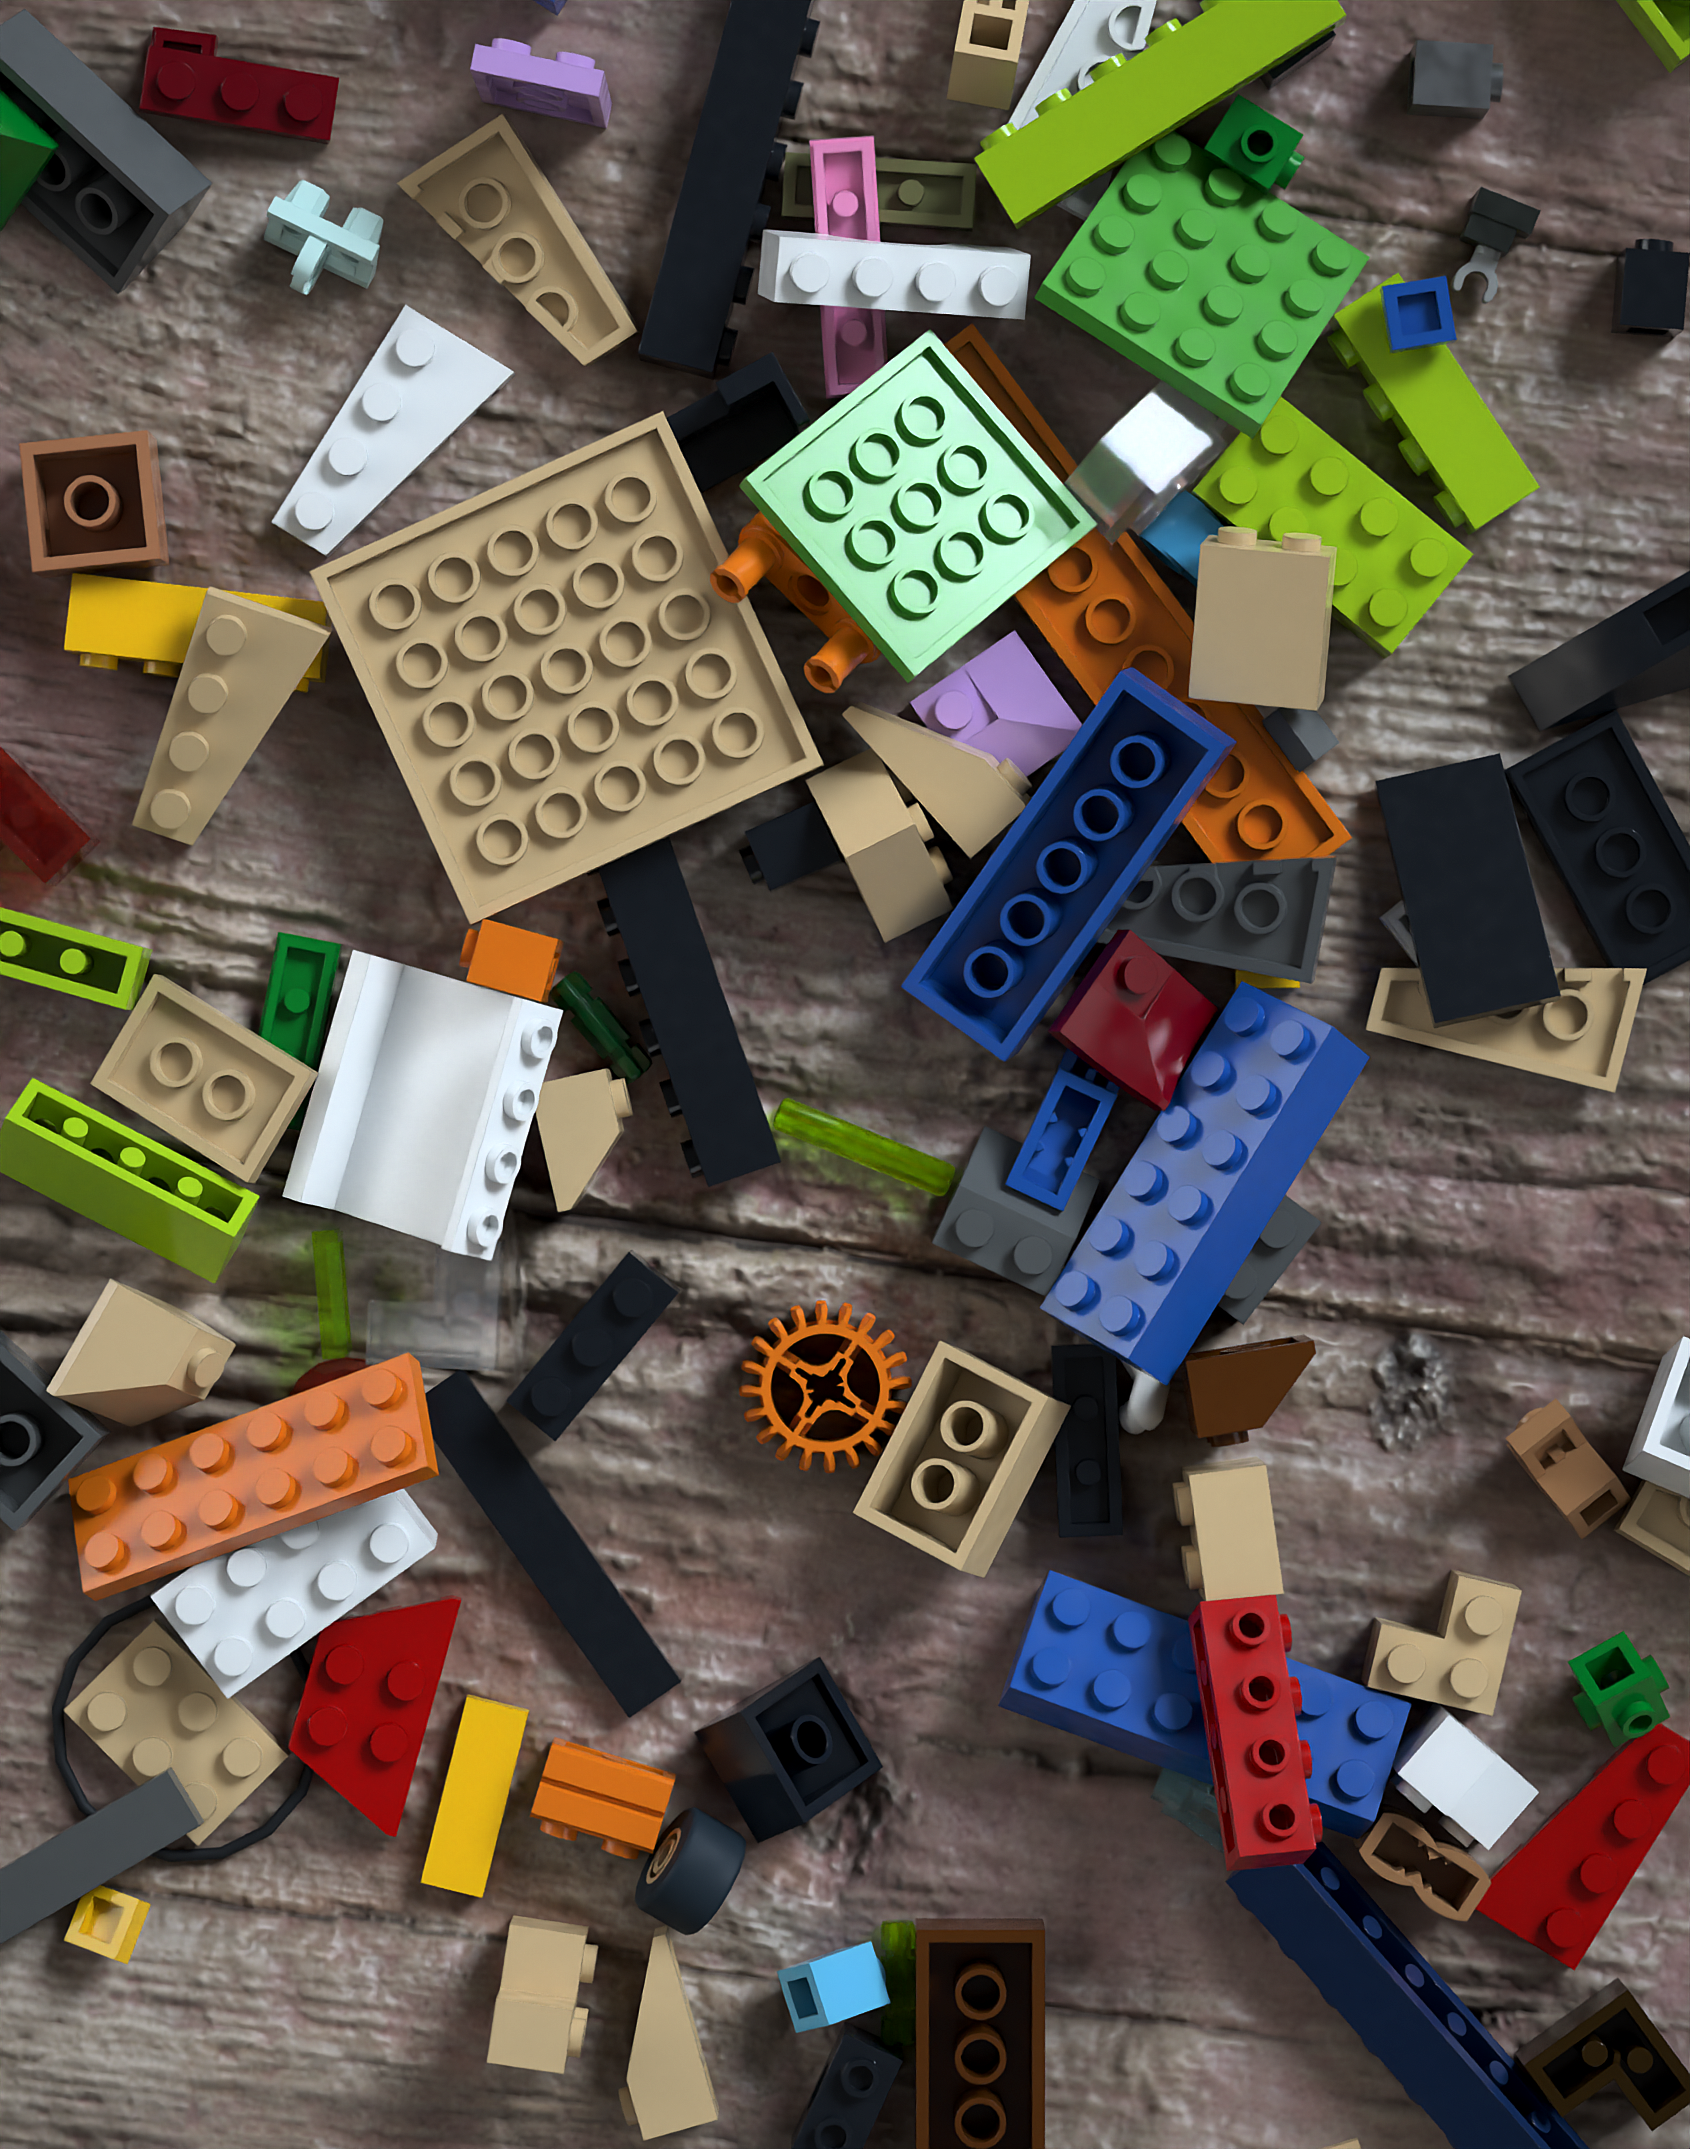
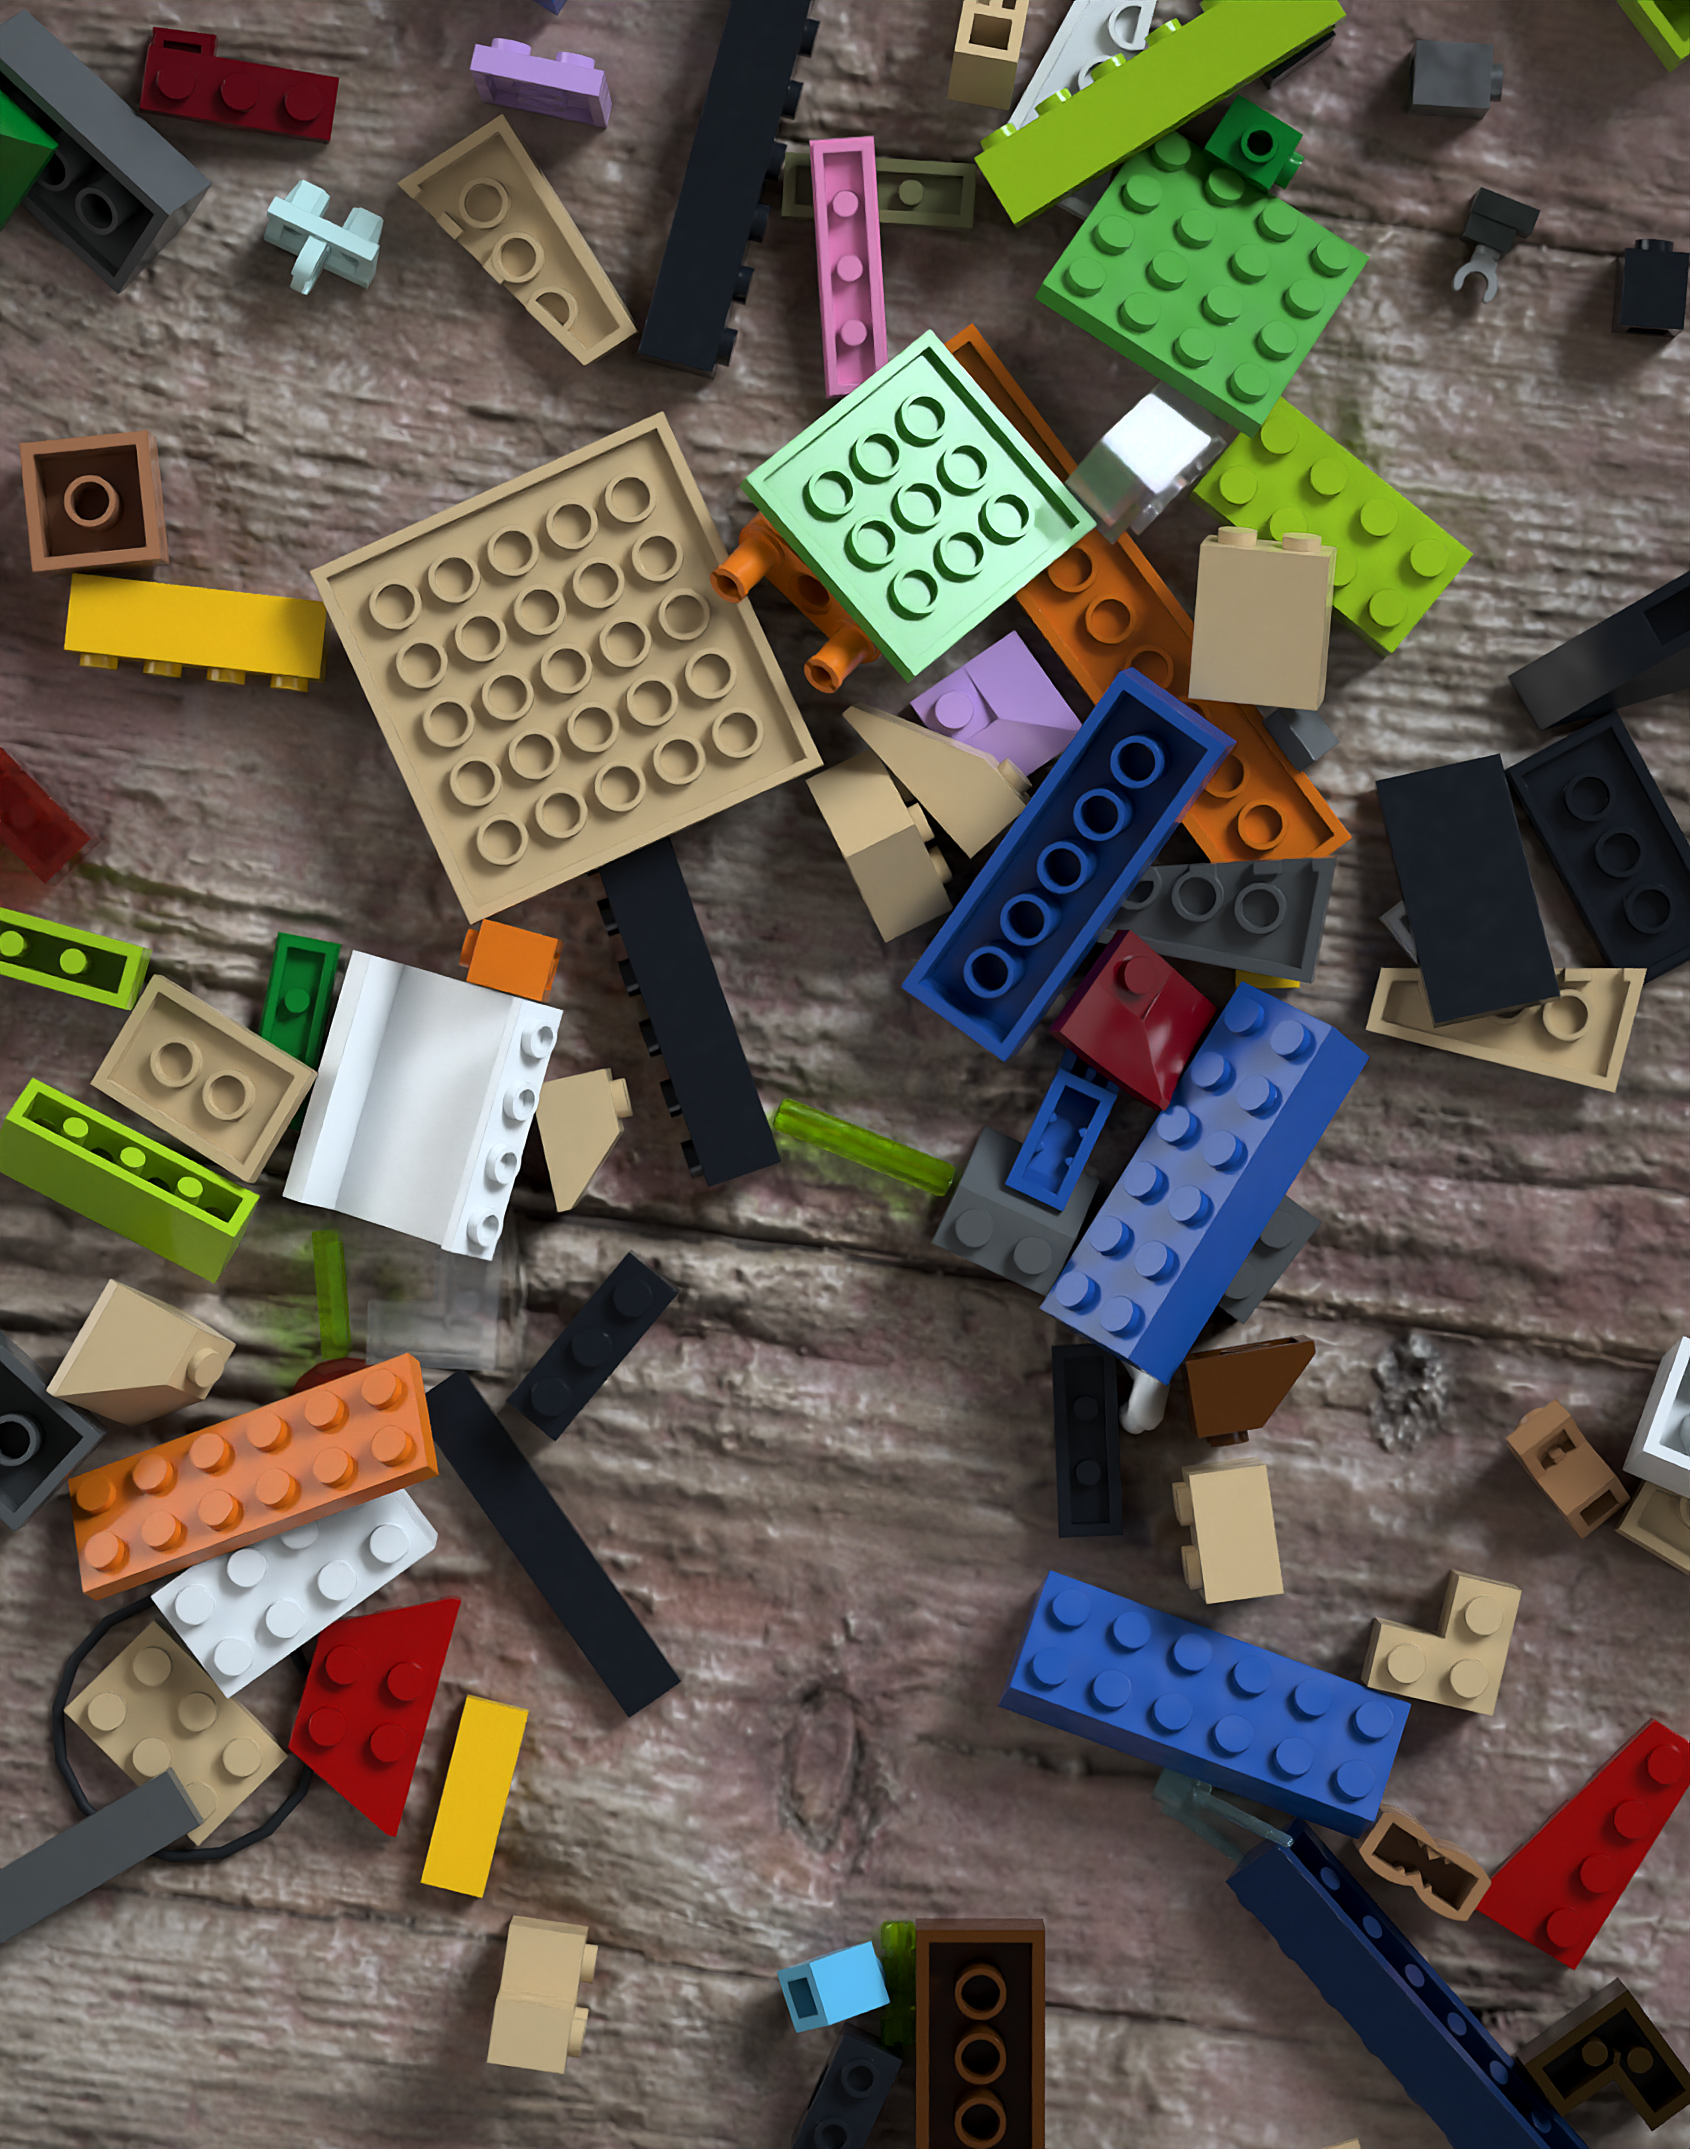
(107, 1923): yellow plate -> none
(226, 698): tan wing -> none
(395, 418): white wing -> none
(601, 1027): dark green axle -> none
(602, 1798): orange brick -> none
(667, 2065): tan slope -> none
(690, 1871): black wheel -> none
(739, 423): black panel -> none
(789, 848): black brick -> none
(789, 1750): black slope -> none
(795, 1432): orange gear -> none
(893, 275): white arch -> none
(961, 1459): tan brick -> none
(1179, 533): dark azure piece -> none
(1254, 1732): red brick -> none
(1418, 314): blue plate -> none
(1437, 413): lime brick -> none
(1460, 1776): white brick -> none
(1619, 1690): green brick -> none

